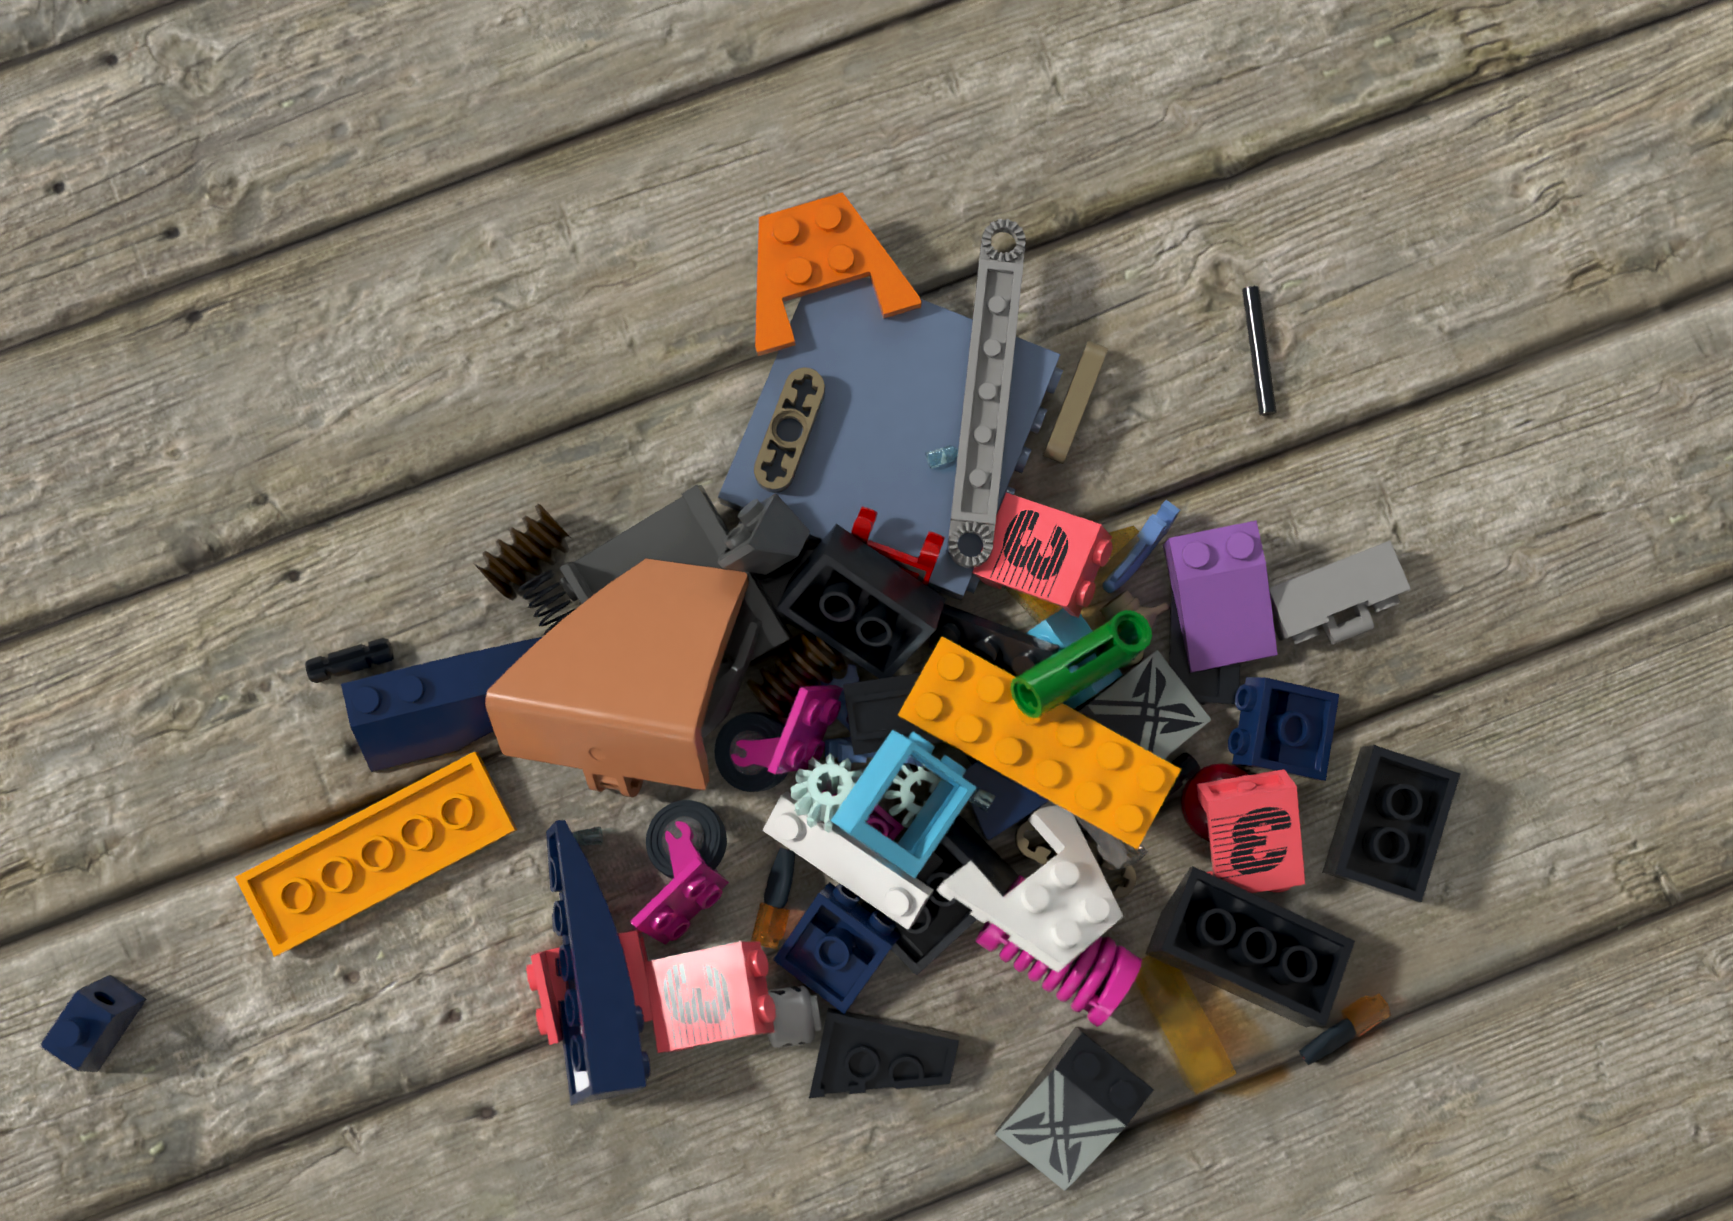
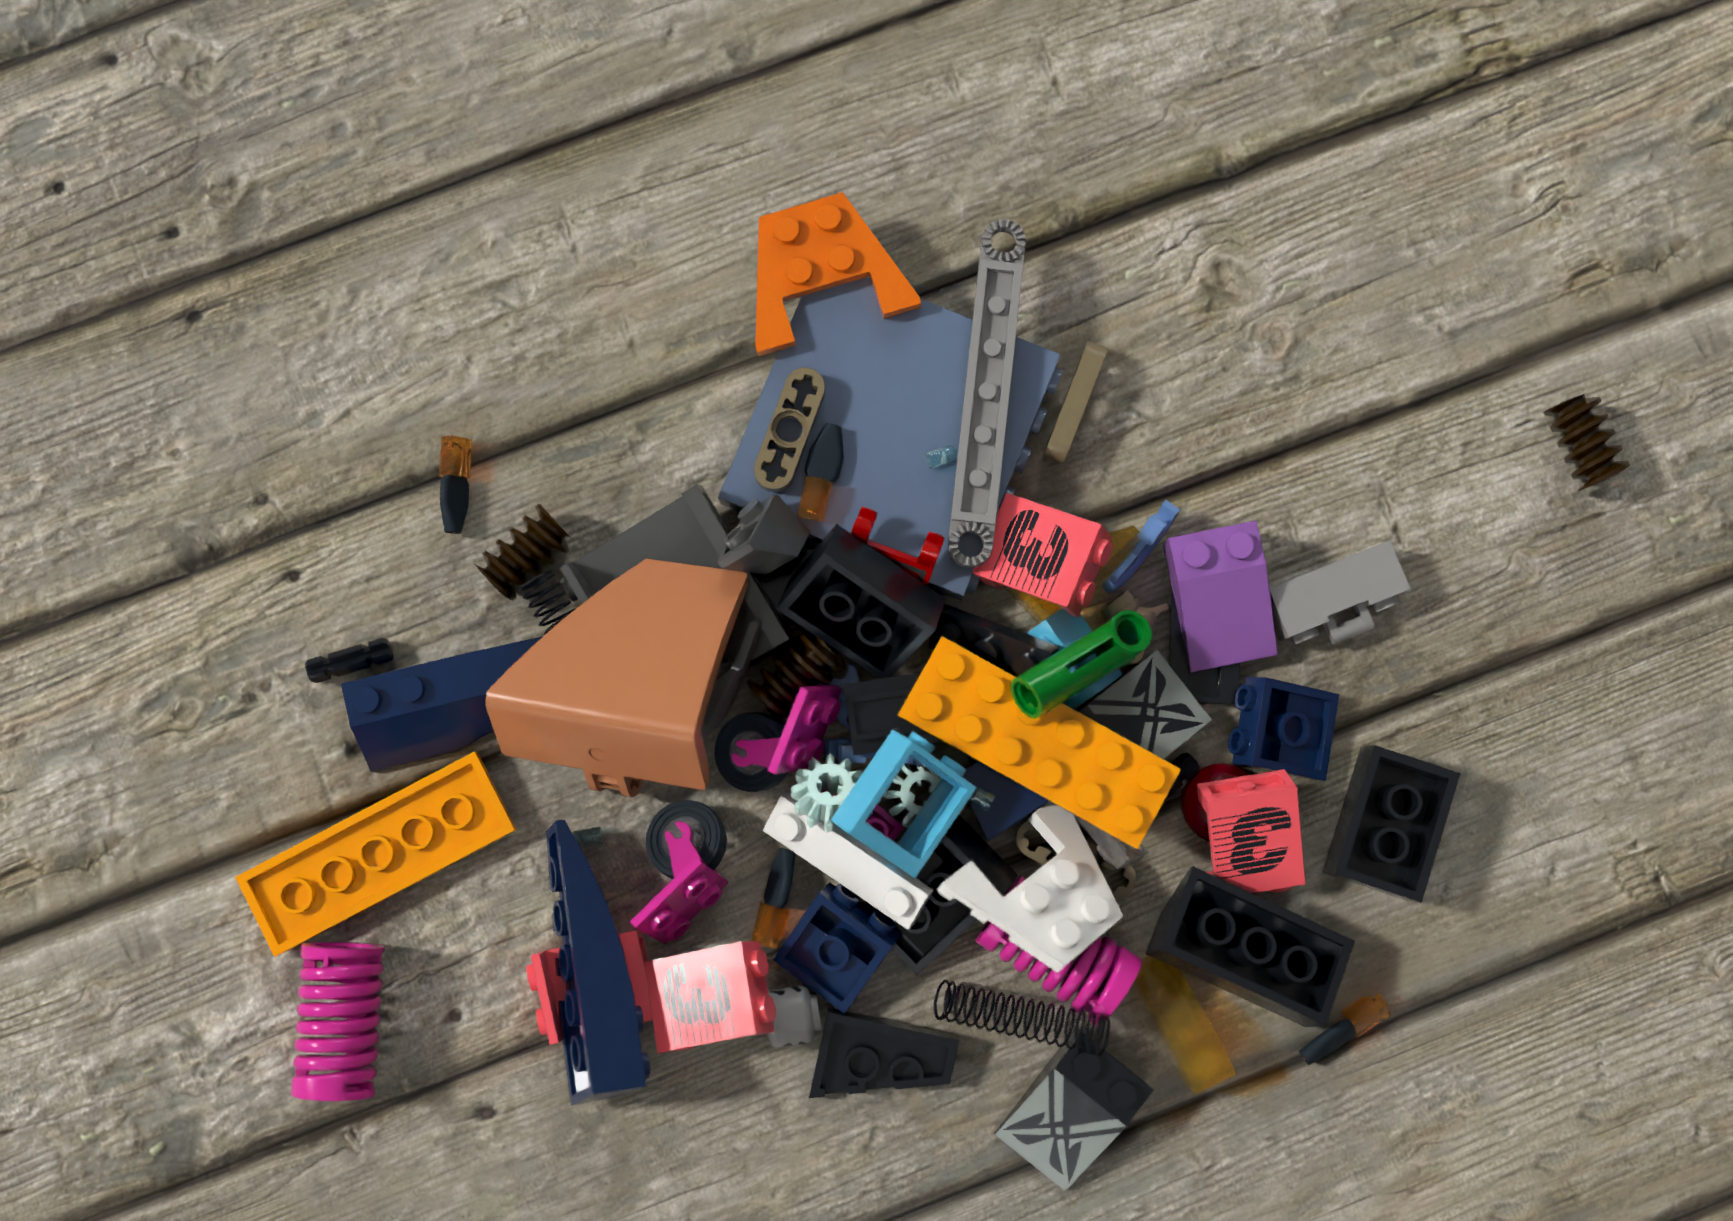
(90, 1029): dark blue torso -> none
(359, 970): none -> dark pink piece
(454, 487): none -> piece
(821, 472): none -> piece
(1101, 1022): none -> black piece
(1259, 350): black bar -> none
(1587, 440): none -> dark brown piece

